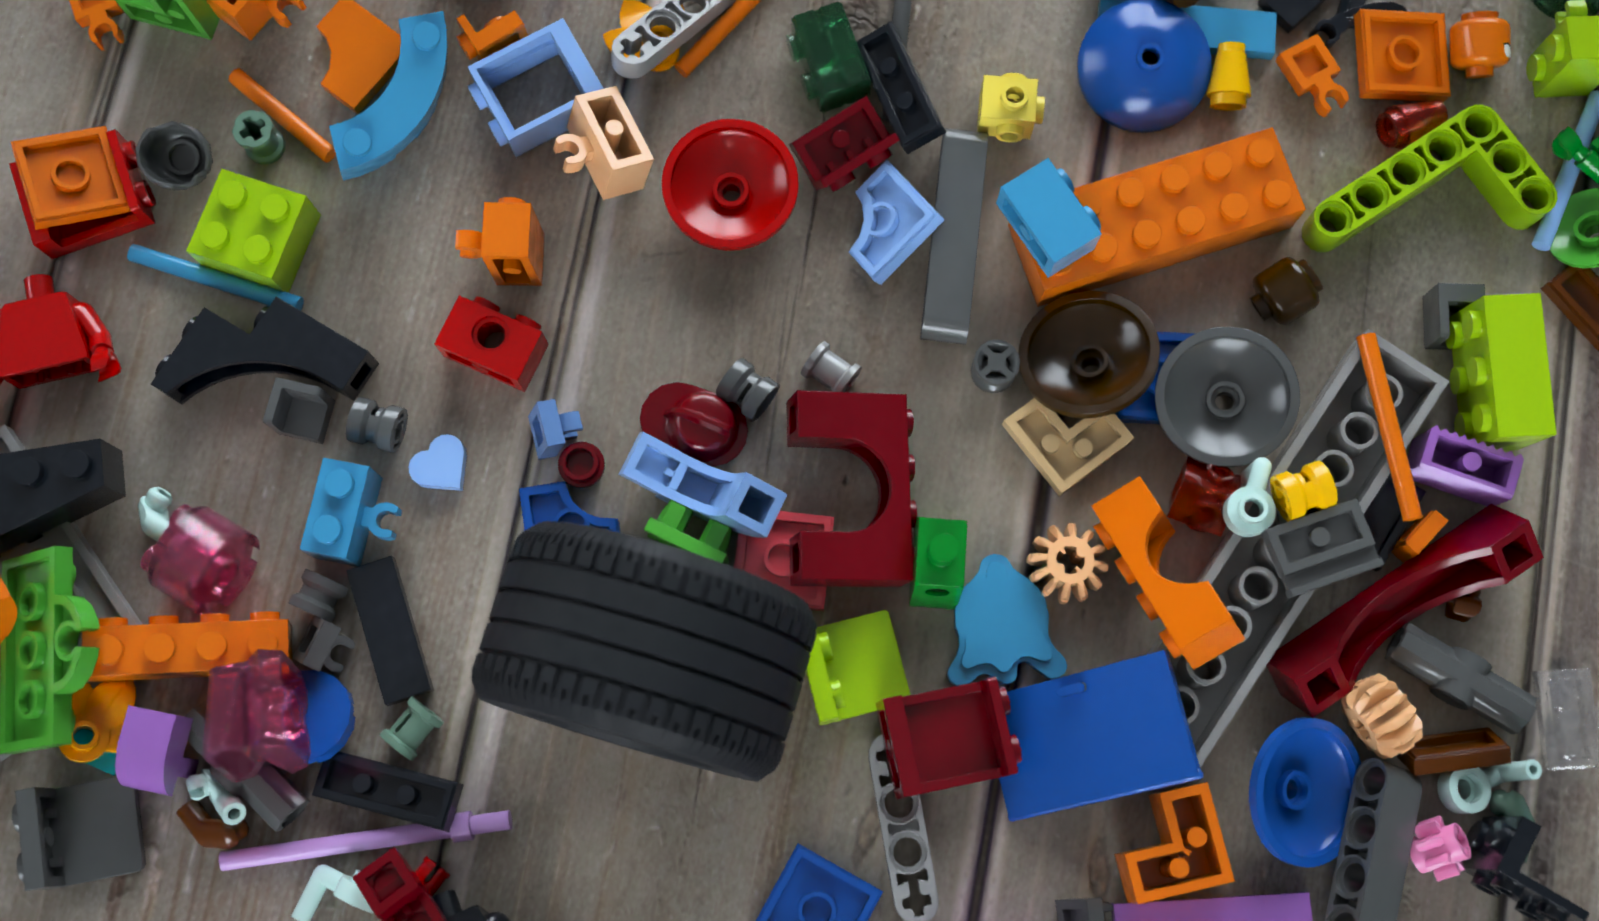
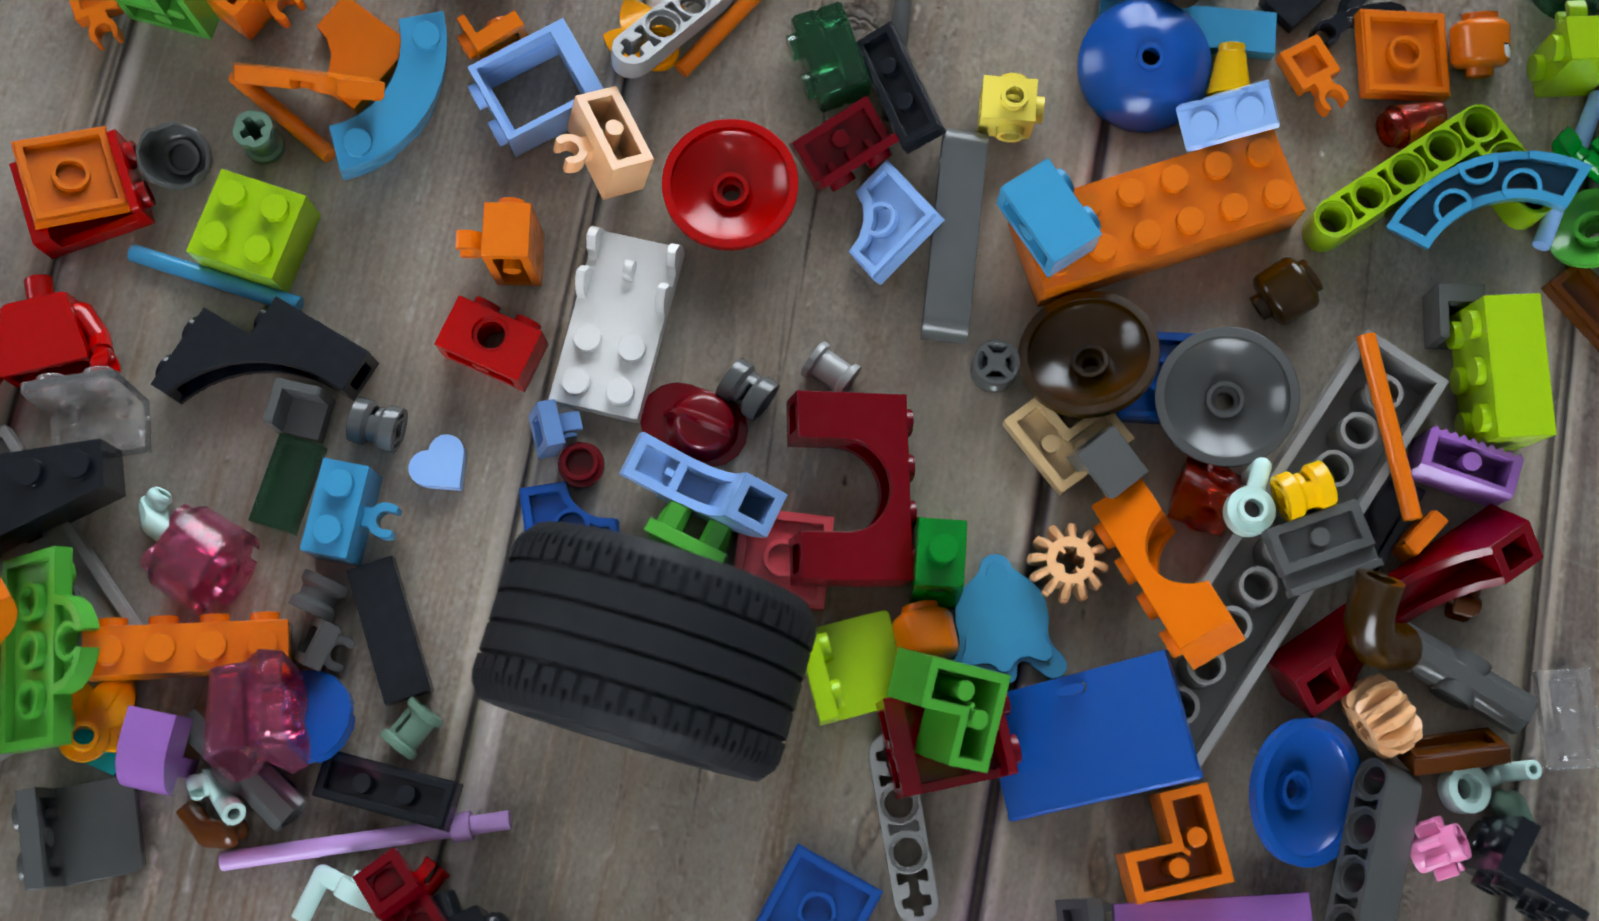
(93, 407): none -> clear bracket
(287, 484): none -> clear green tile
(321, 82): none -> orange tile
(616, 324): none -> white hinge
(926, 629): none -> orange head
(959, 703): none -> bright green brick
(1109, 461): none -> dark grey panel
(1228, 116): none -> light blue brick
(1372, 626): none -> dark brown cylinder
(1485, 181): none -> dark azure brick

